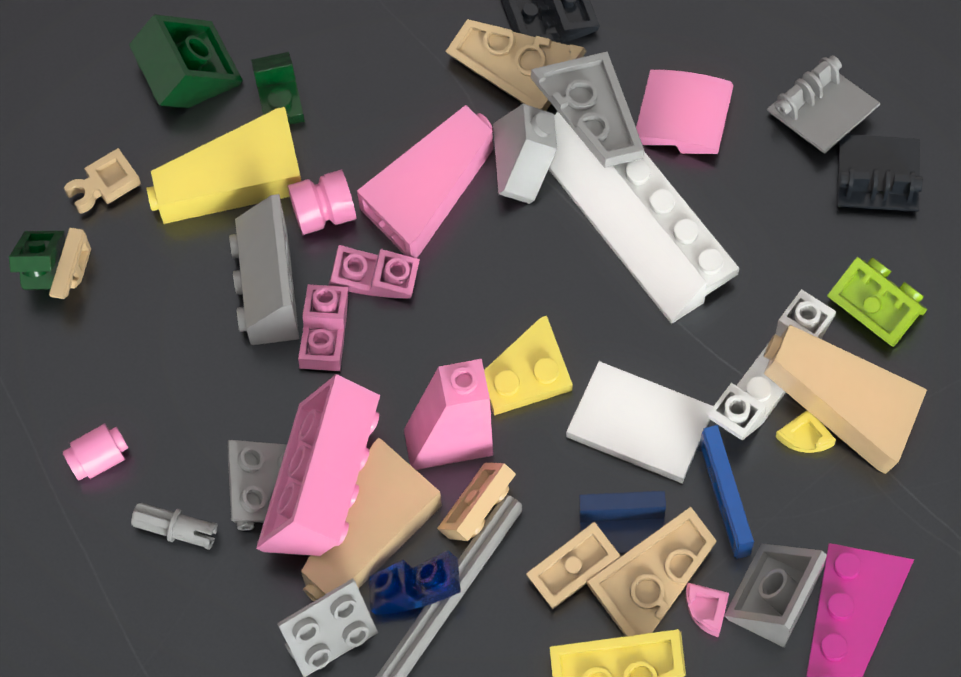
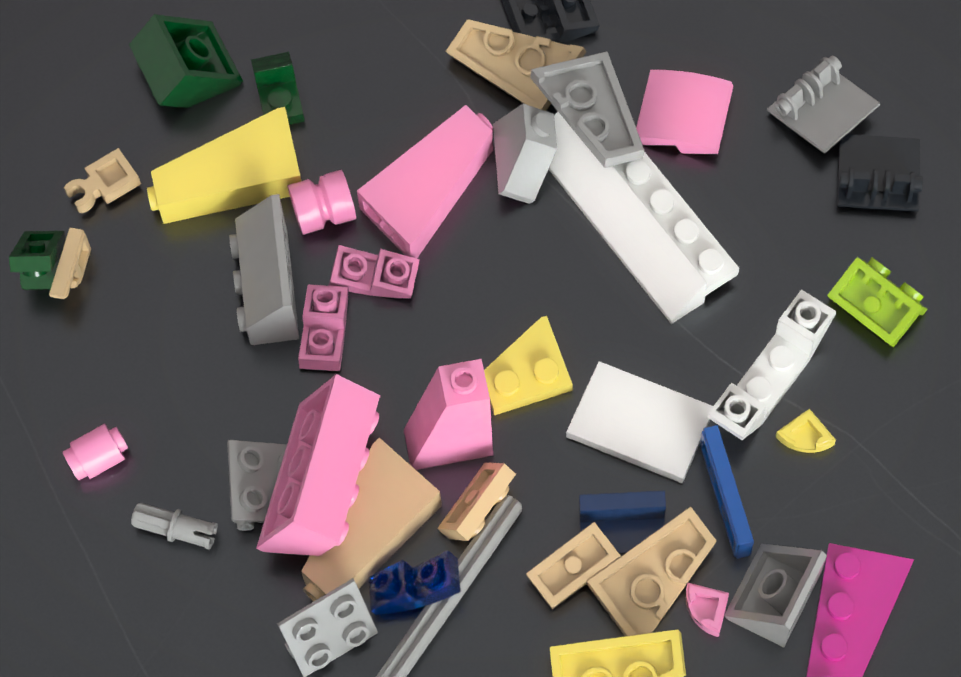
(847, 394): tan slope -> none

